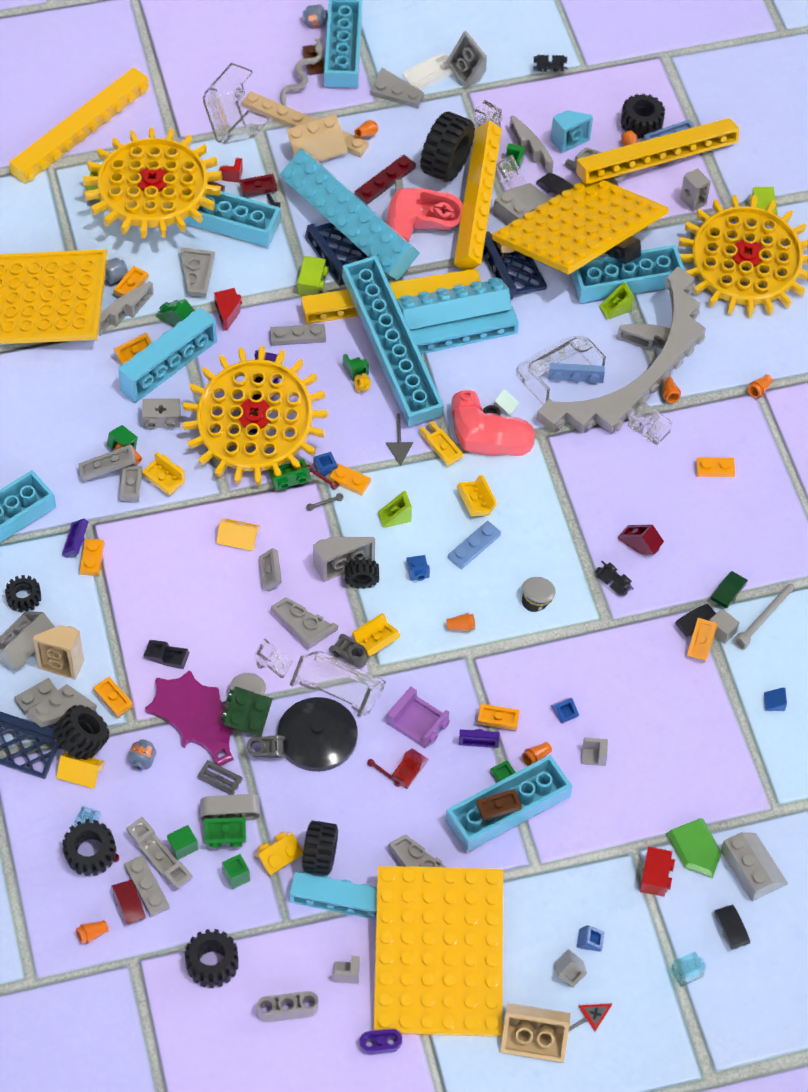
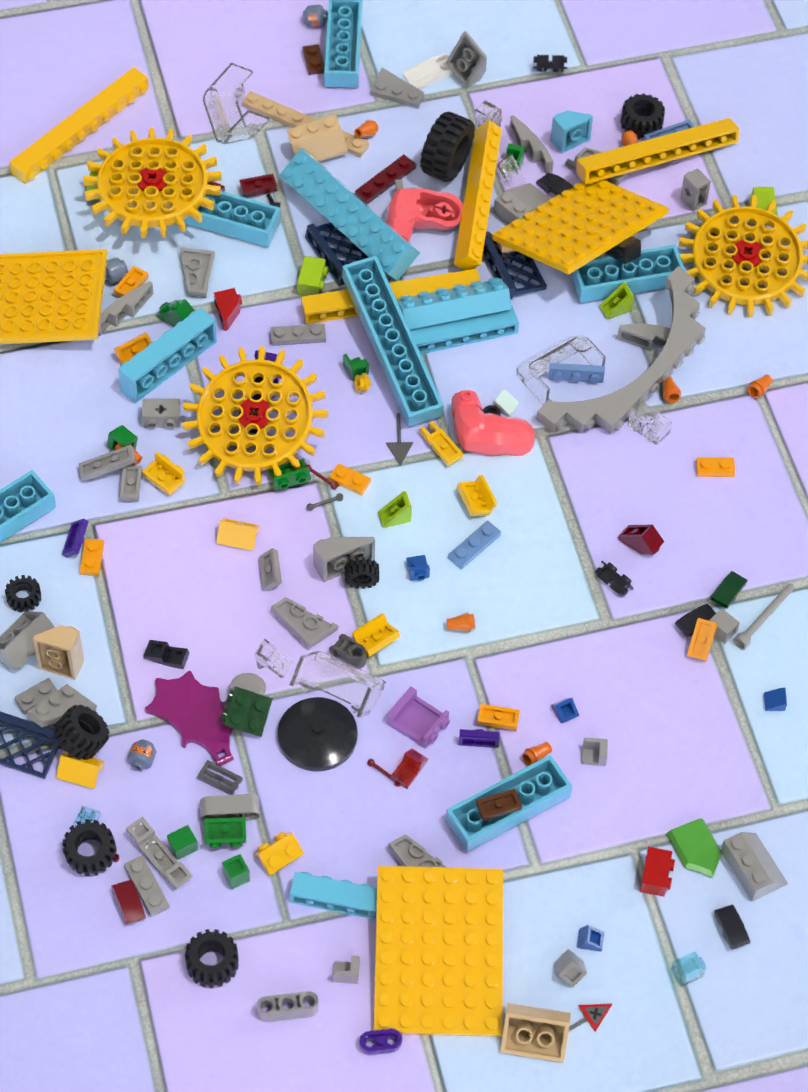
(90, 931): orange cone -> none
(113, 697): light orange plate -> none
(232, 173): red panel -> none
(268, 746): dark grey piece -> none
(306, 61): light grey animal -> none
(320, 847): black tyre -> none
(324, 463): blue slope -> none
(502, 771): green tile -> none
(537, 593): light grey piece -> none

